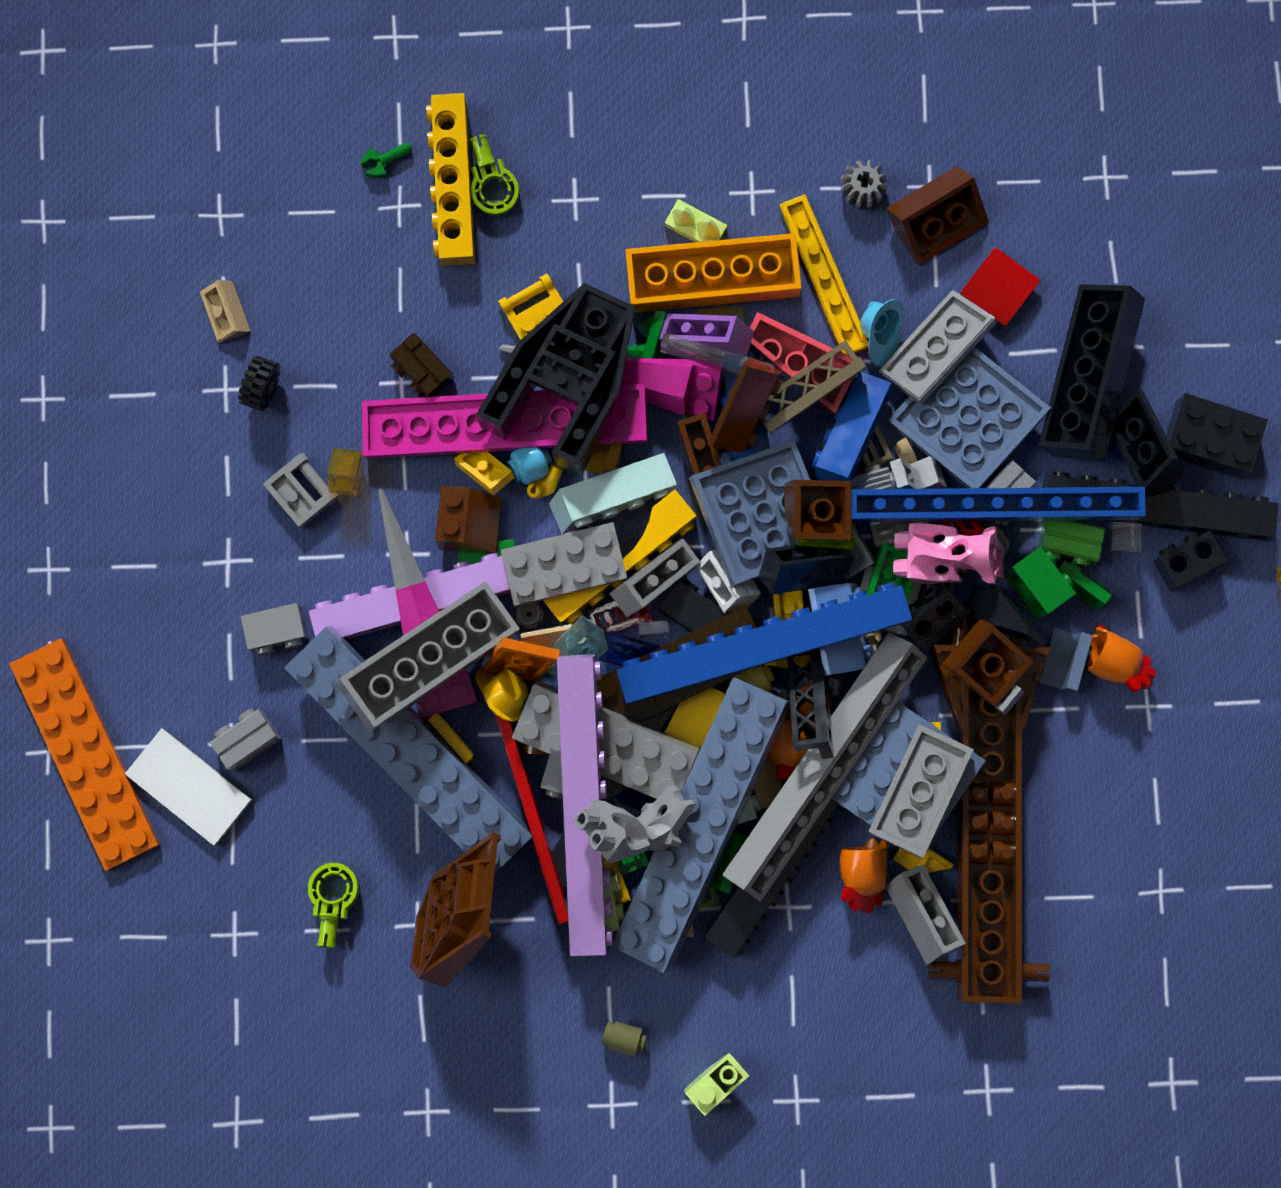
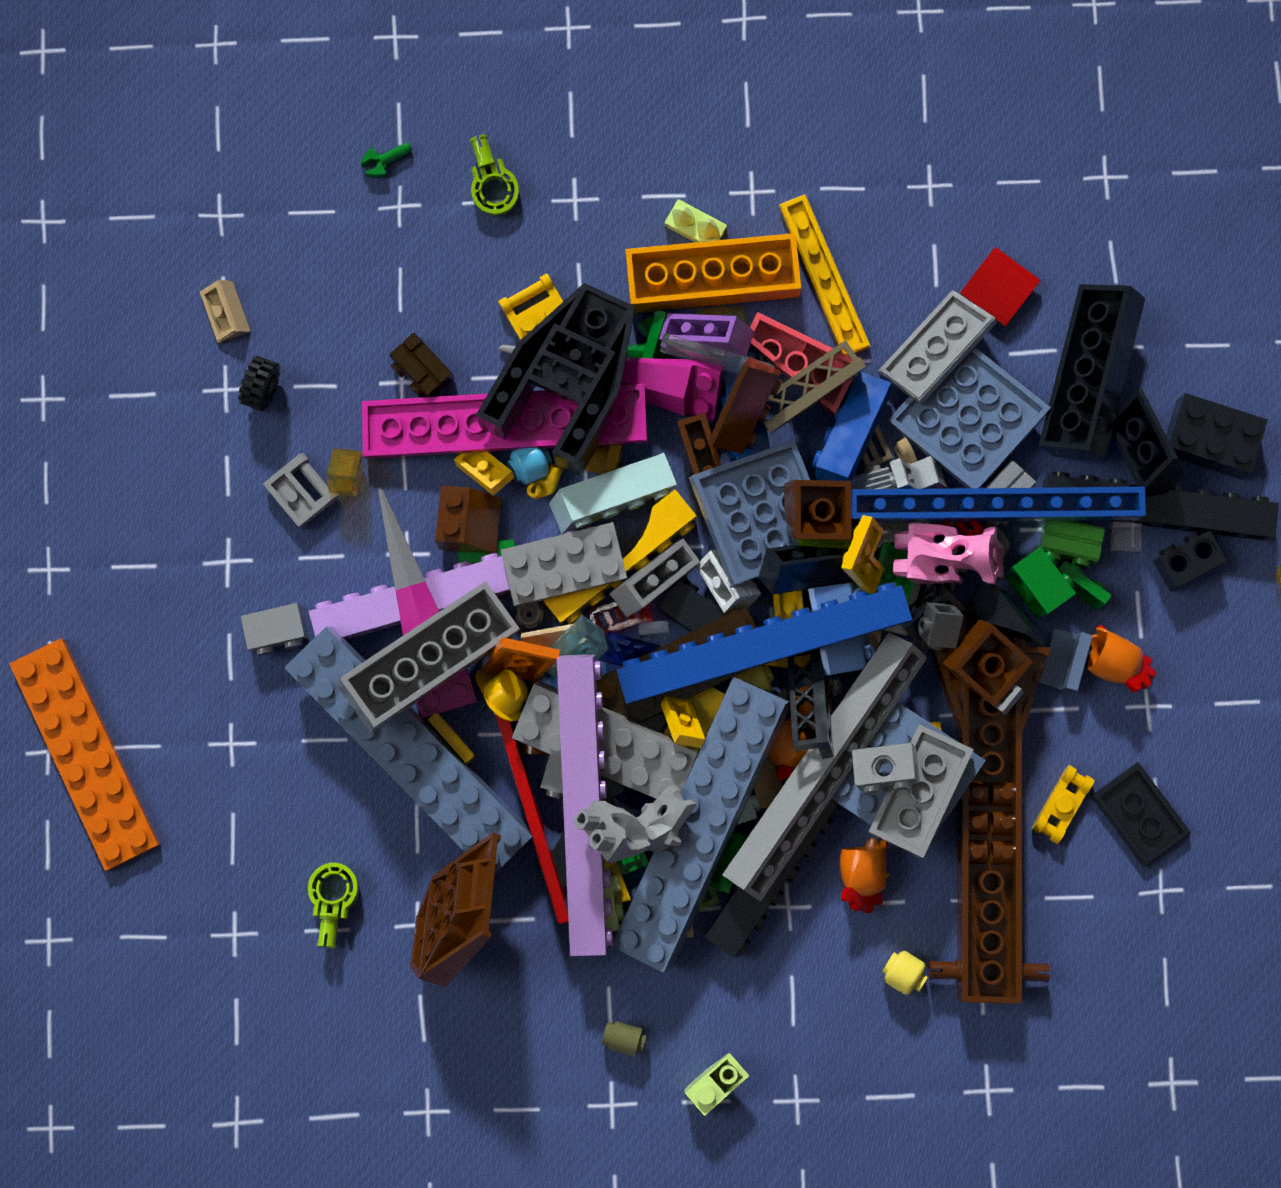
(188, 787): white tile -> none
(245, 739): light grey brick -> none
(451, 109): yellow brick -> none
(682, 722): none -> yellow plate
(860, 559): none -> yellow plate
(869, 761): none -> light grey brick
(874, 180): light grey gear -> none
(882, 327): medium azure piece -> none
(905, 972): none -> light yellow head
(925, 914): light grey brick -> none
(931, 860): yellow tile -> none
(938, 214): reddish brown slope -> none
(940, 625): none -> dark grey brick
(1062, 804): none -> yellow plate
(1140, 814): none -> black tile

